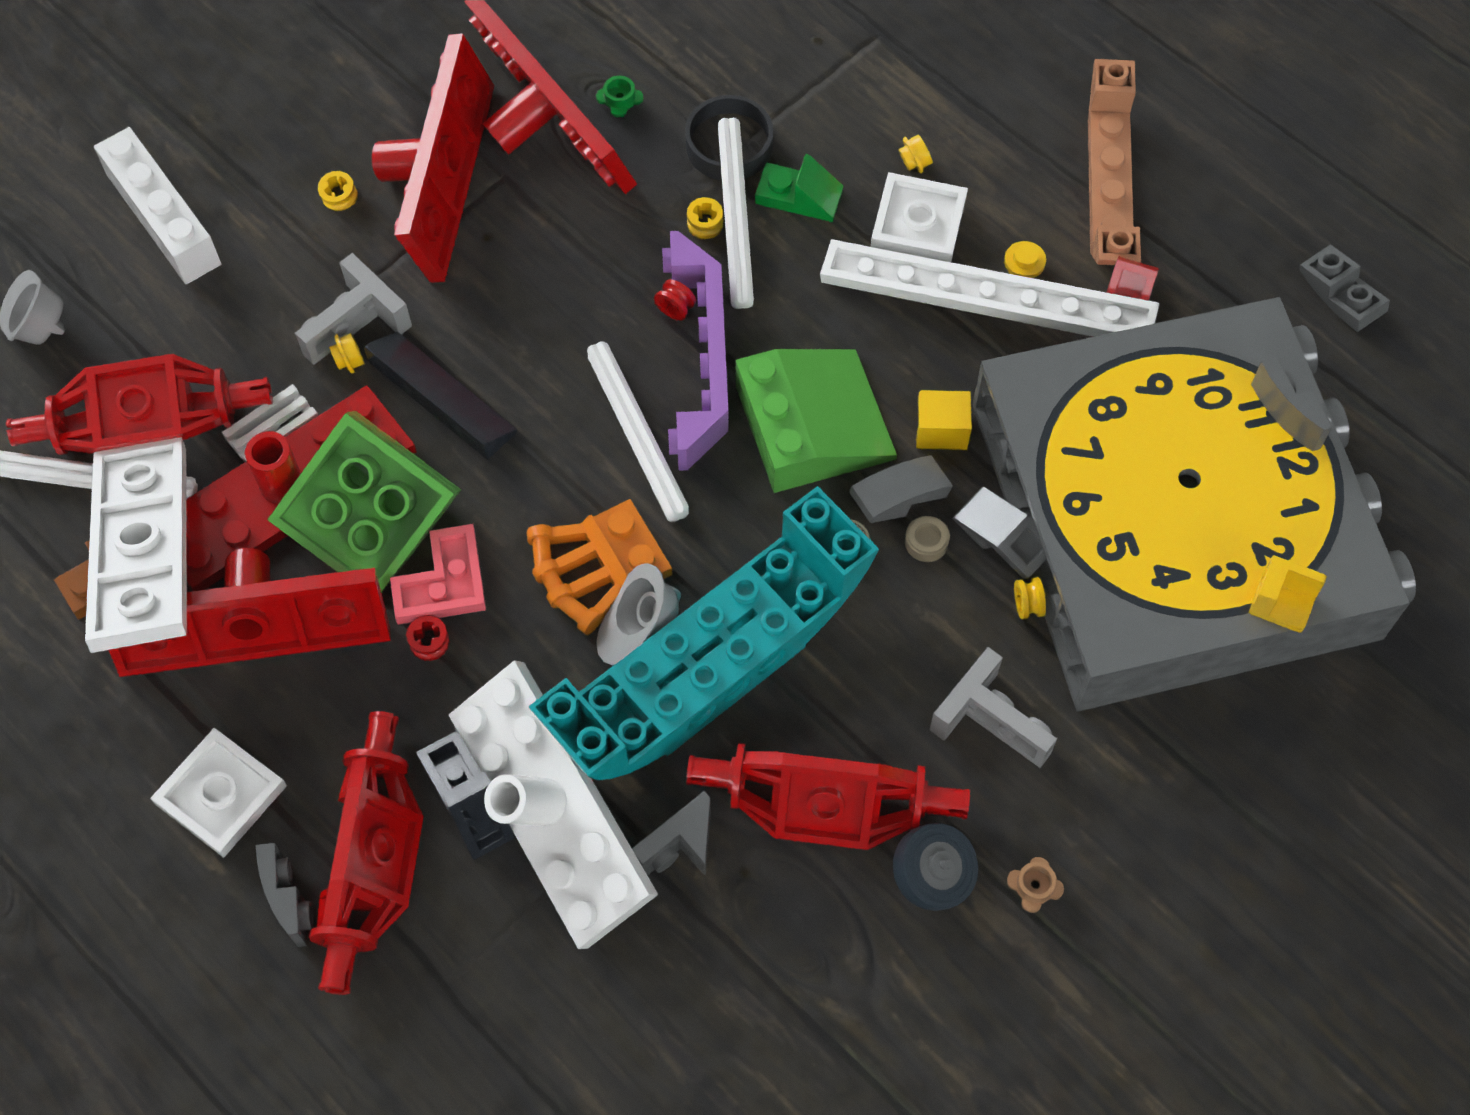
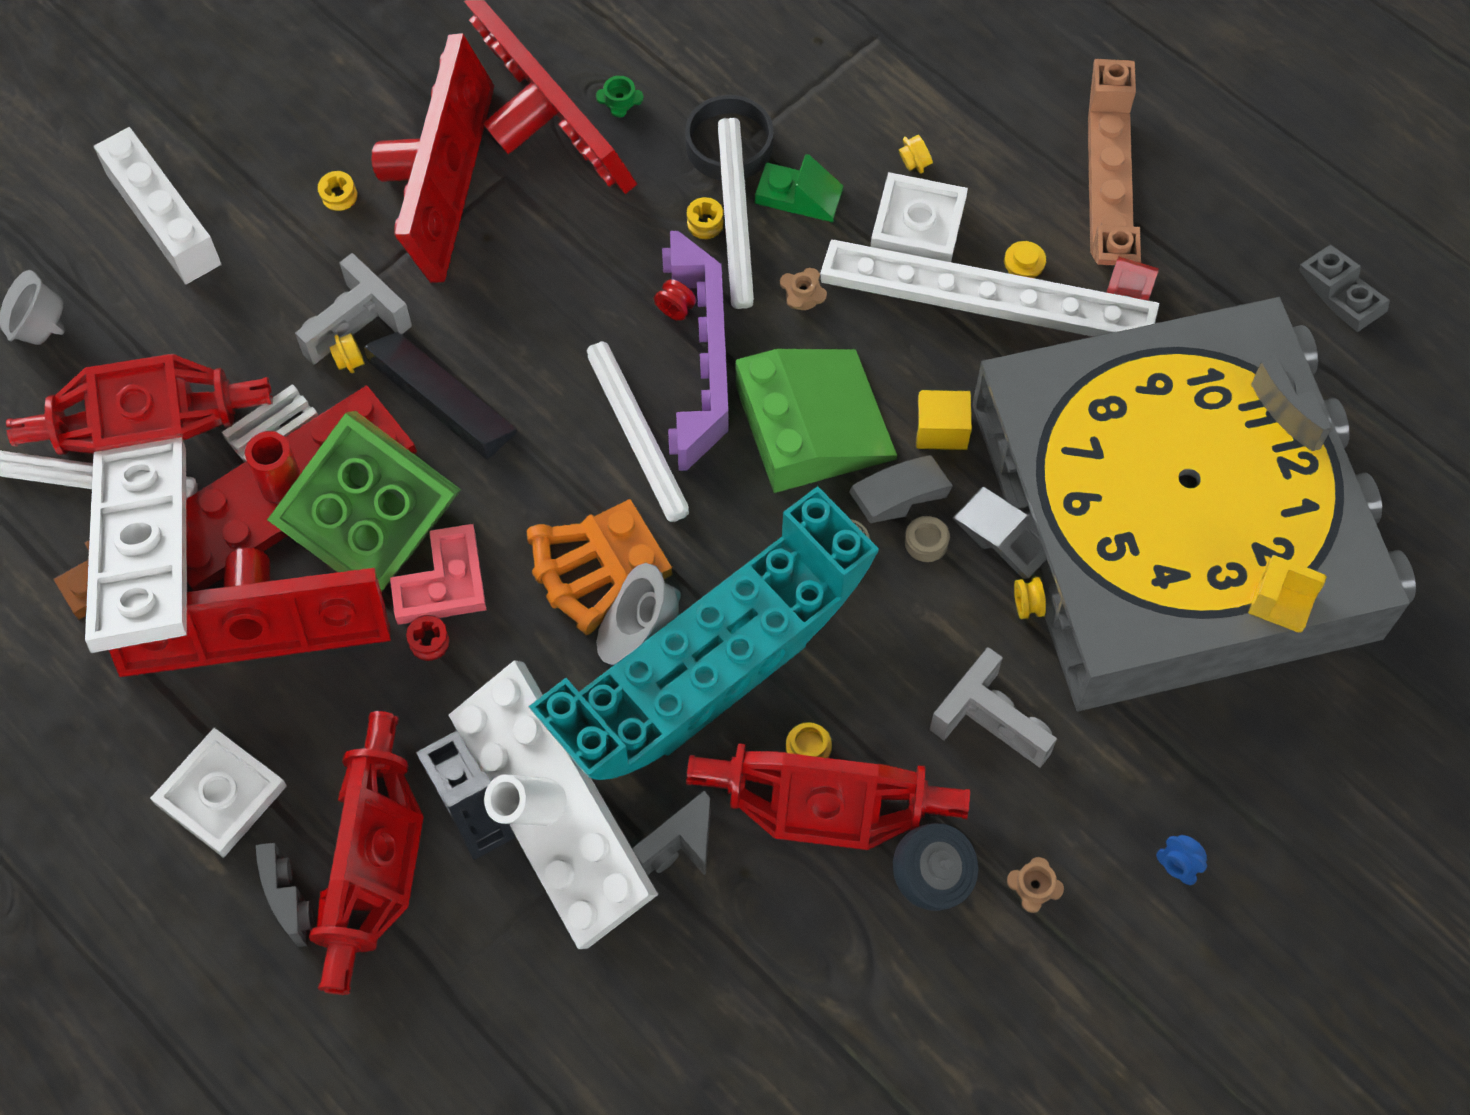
(799, 298): none -> medium nougat plate
(809, 740): none -> yellow plate
(1183, 858): none -> blue plate

